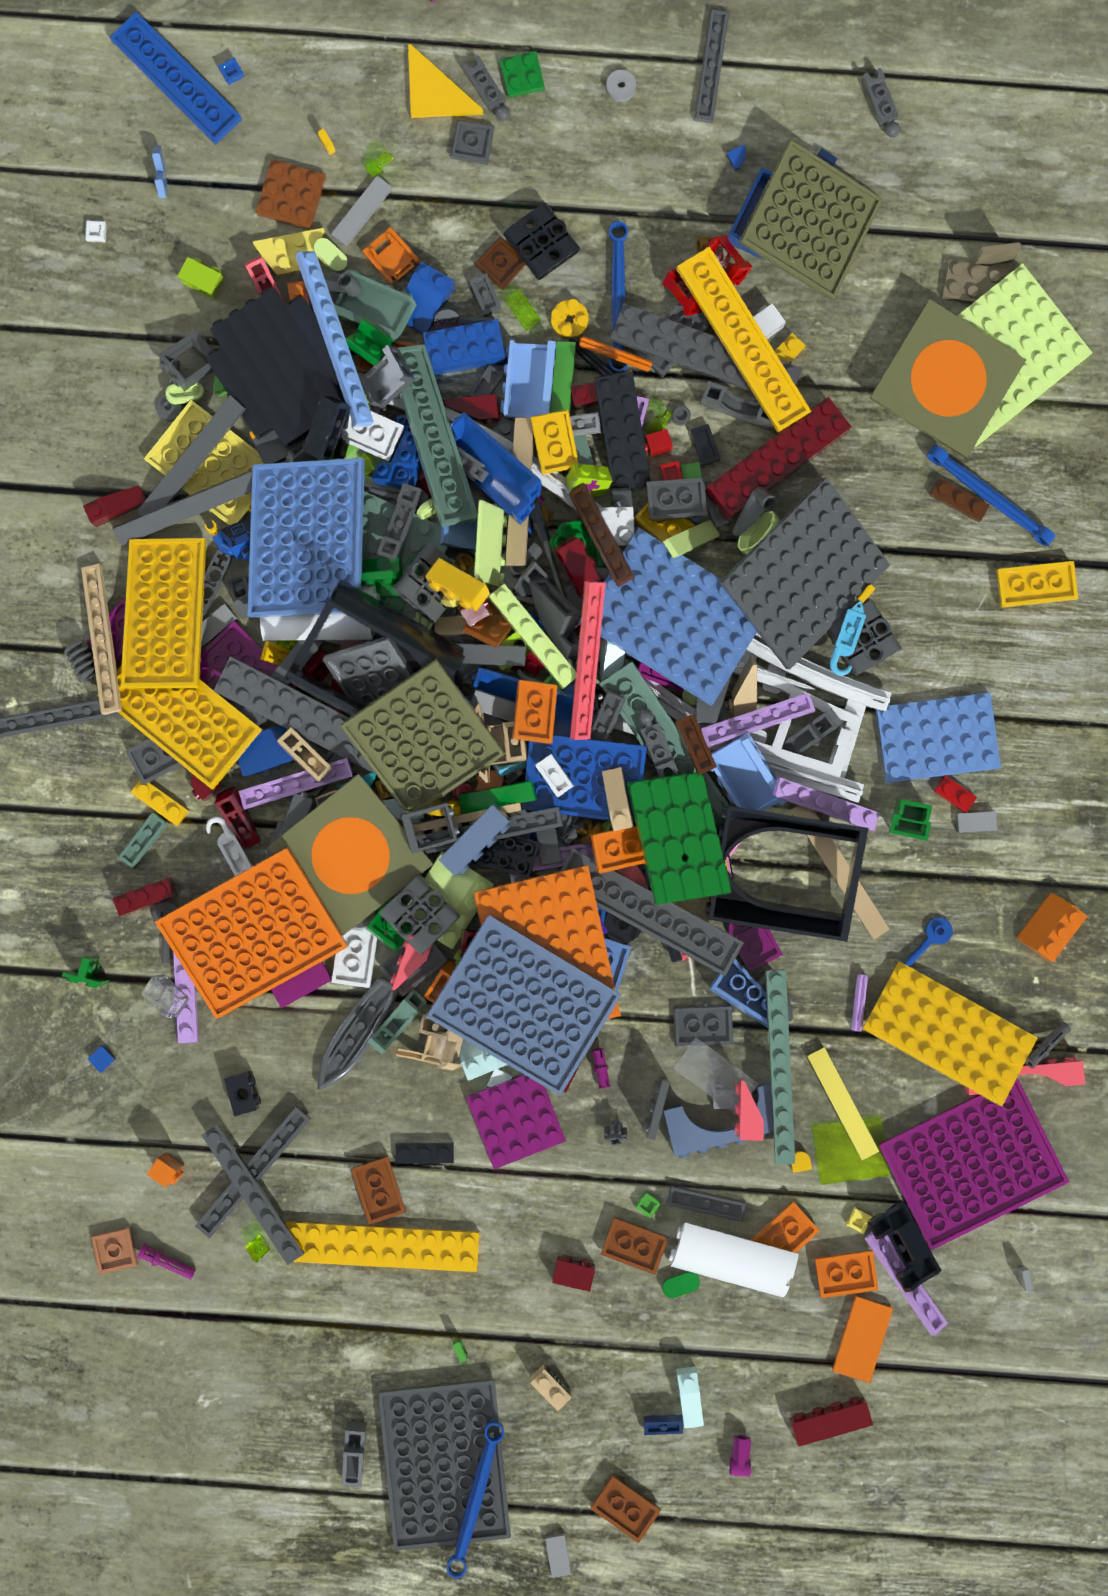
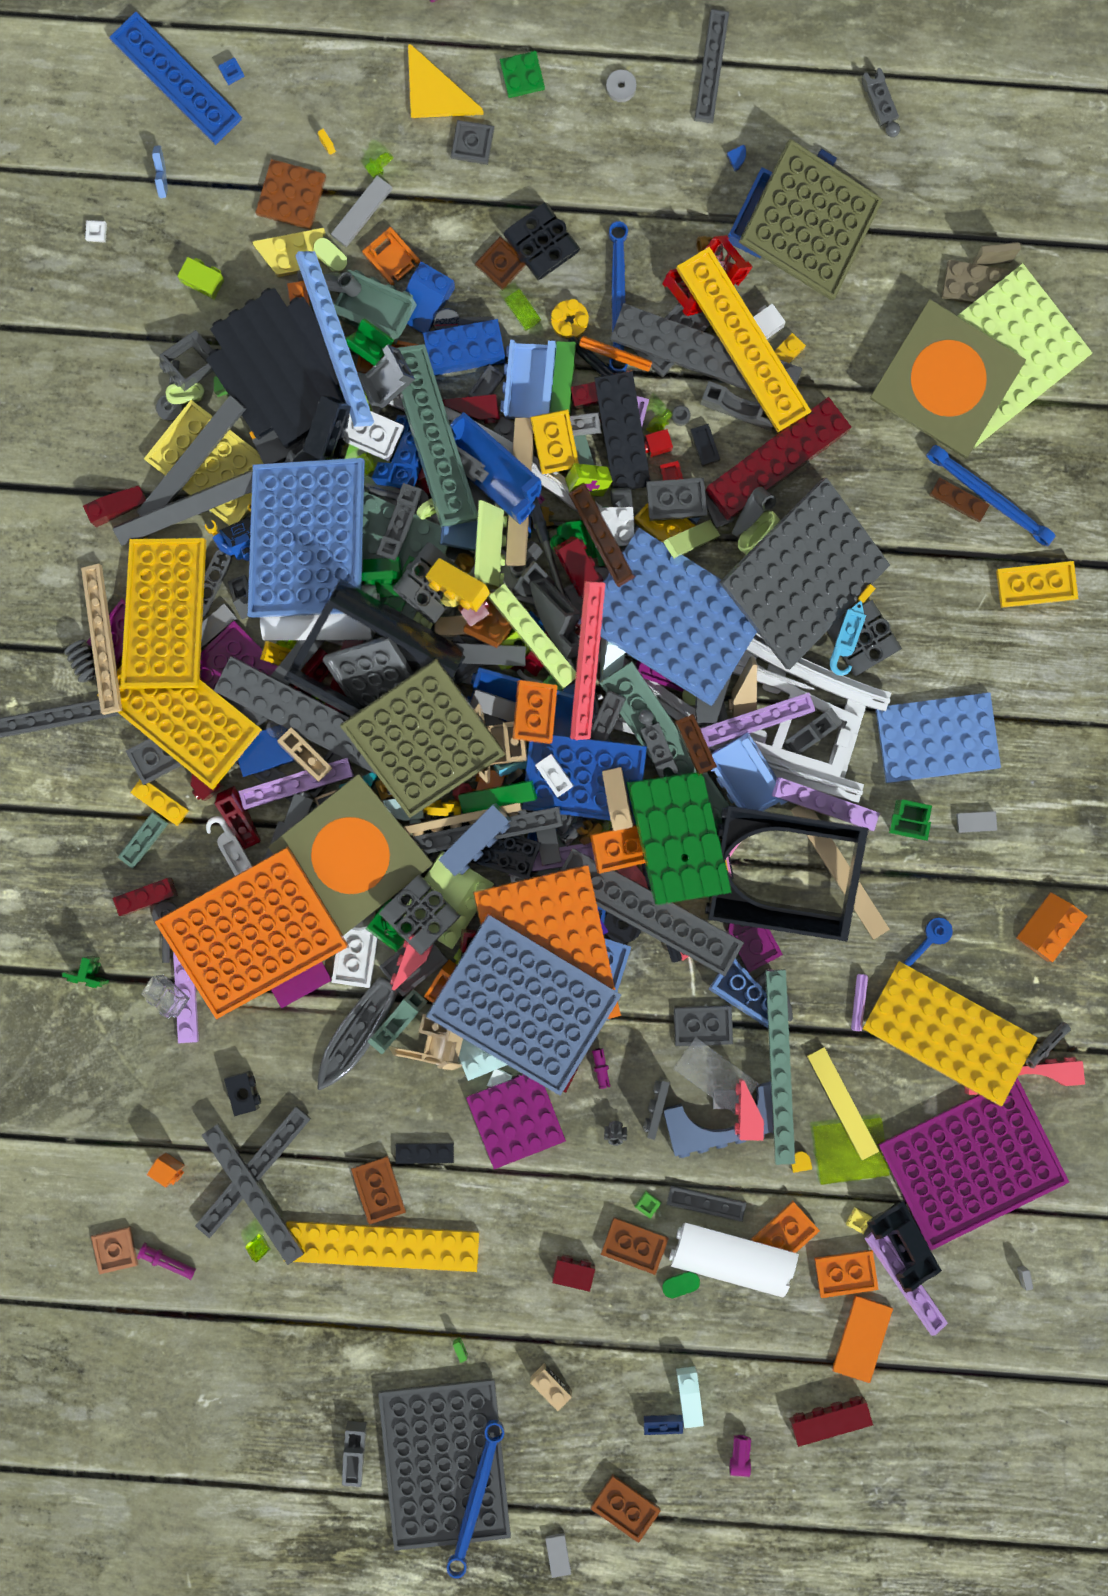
(101, 1059): blue tile -> none
(260, 274): coral slope -> none
(275, 730): none -> clear plate
(452, 828): dark grey window -> none
(485, 294): dark grey plate -> none
(487, 88): dark grey plate -> none
(691, 470): bright green tile -> none
(955, 794): red plate -> none

